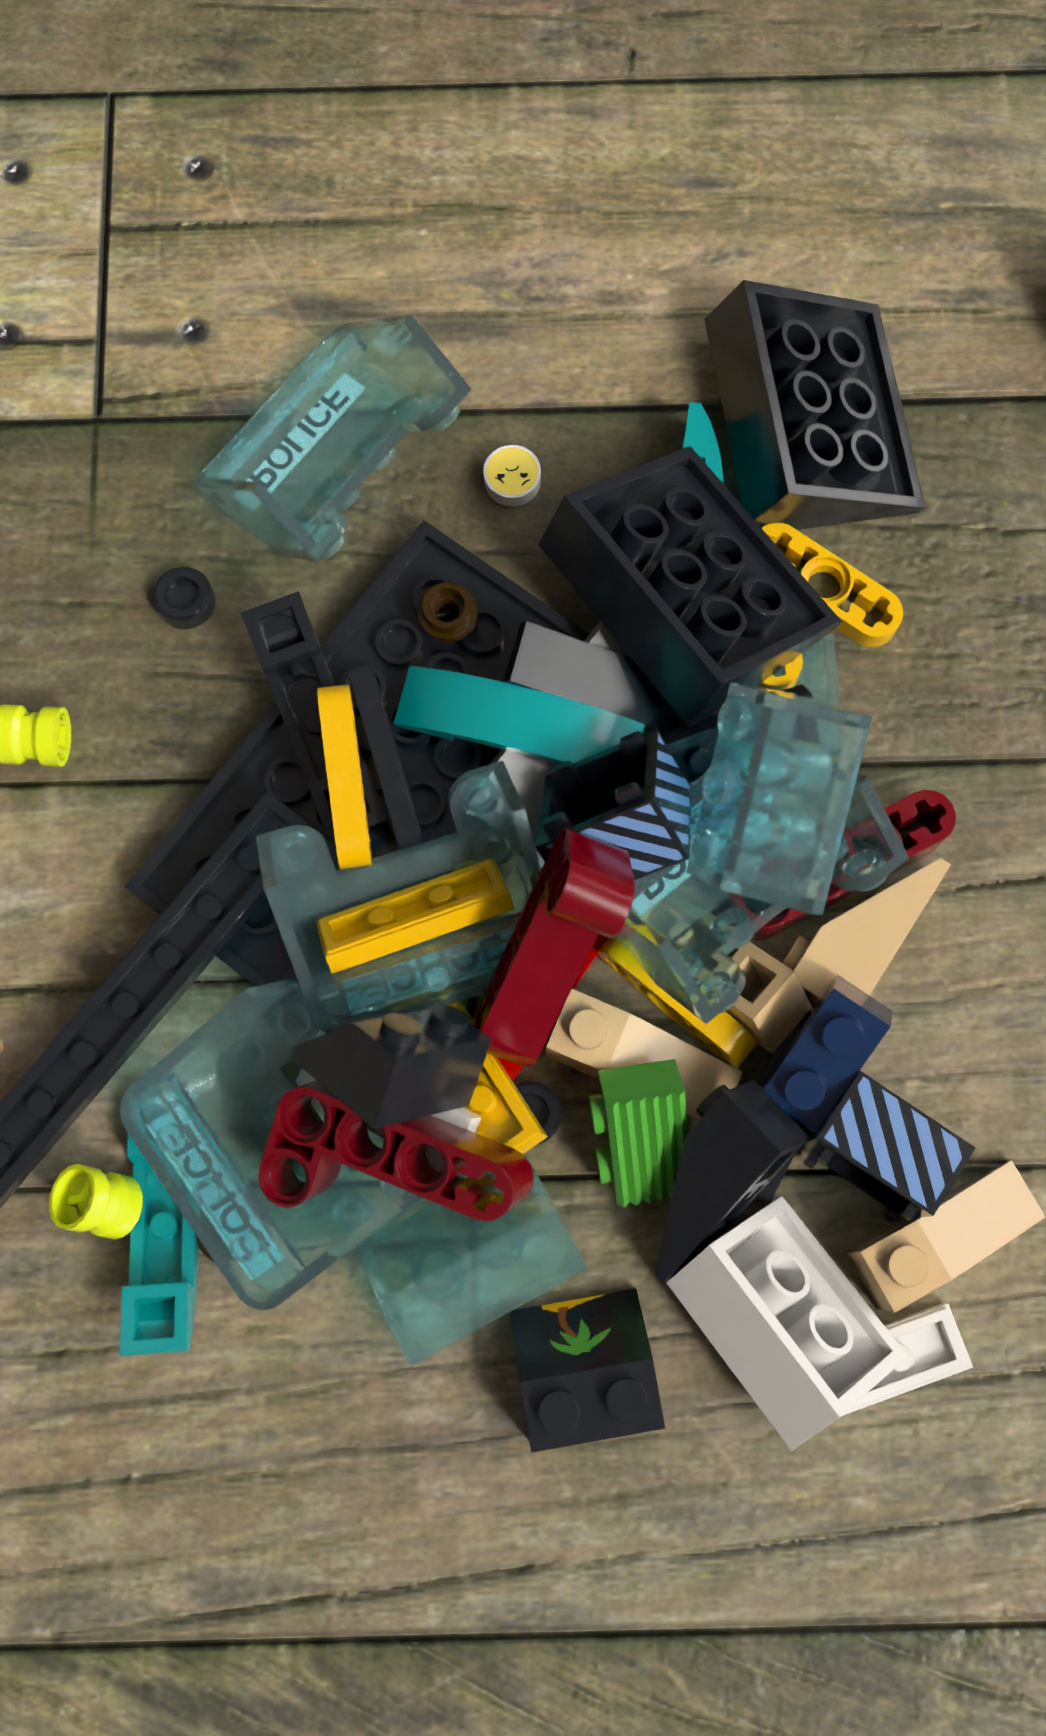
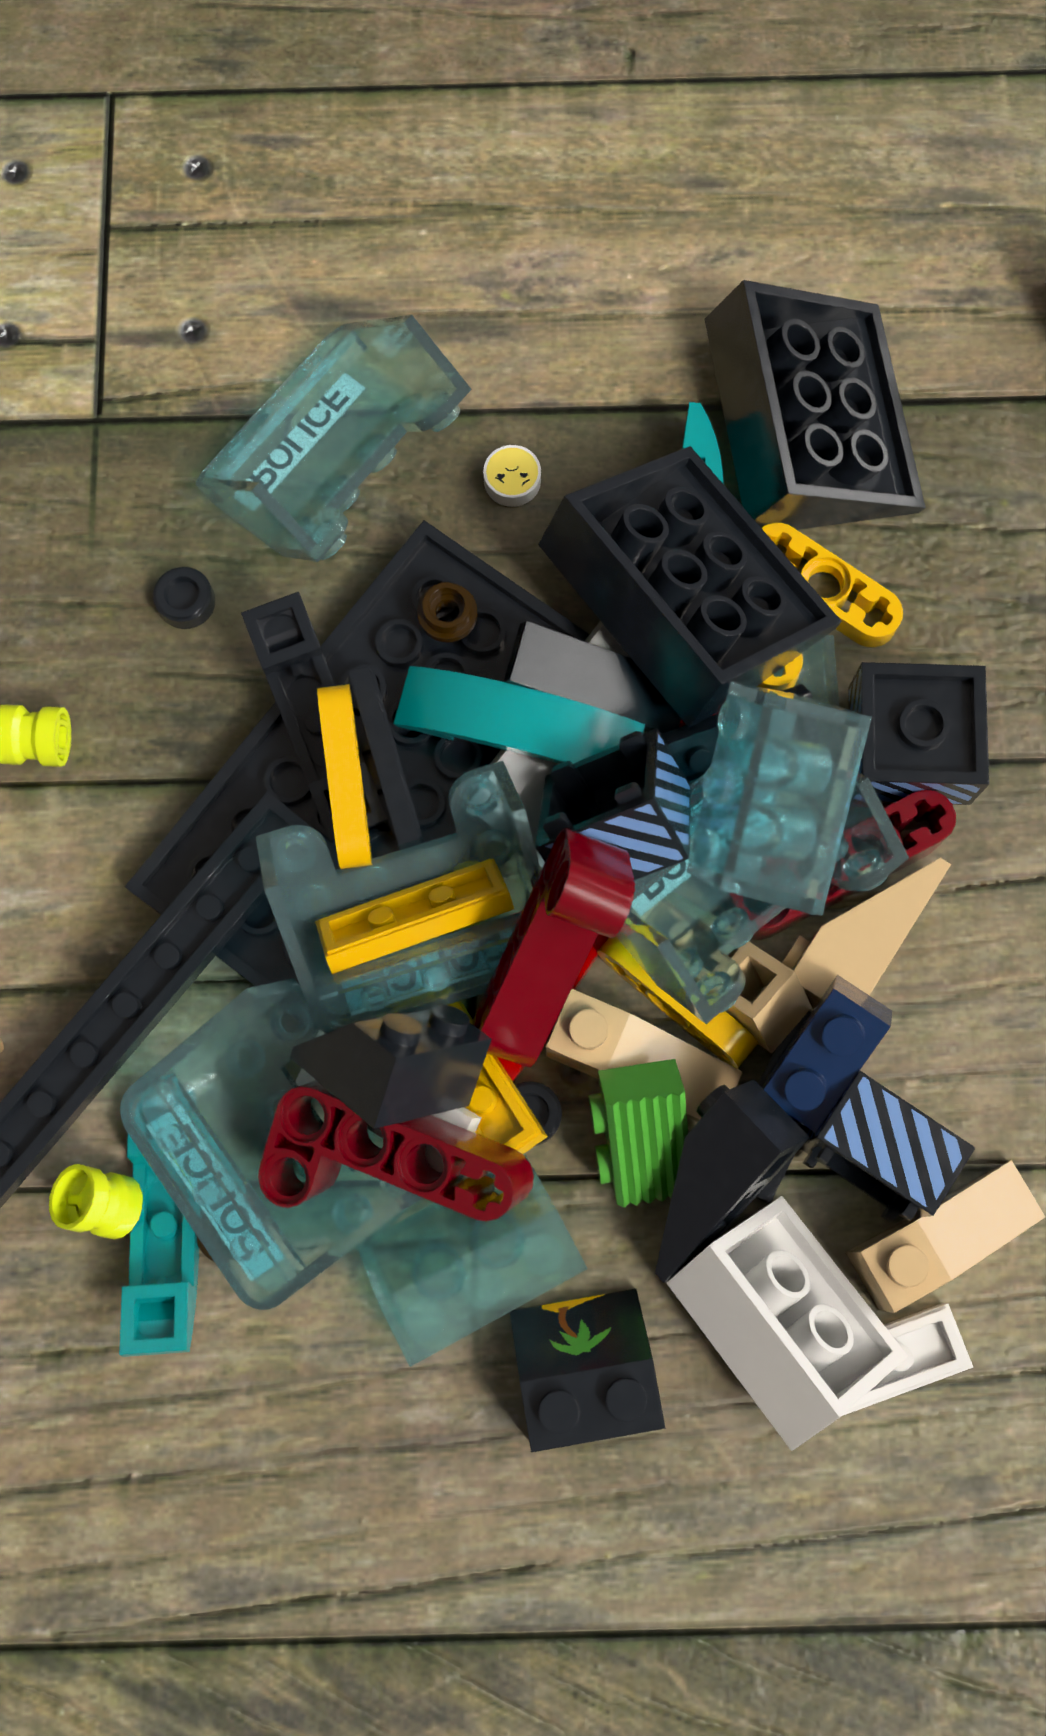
(923, 729): none -> black container

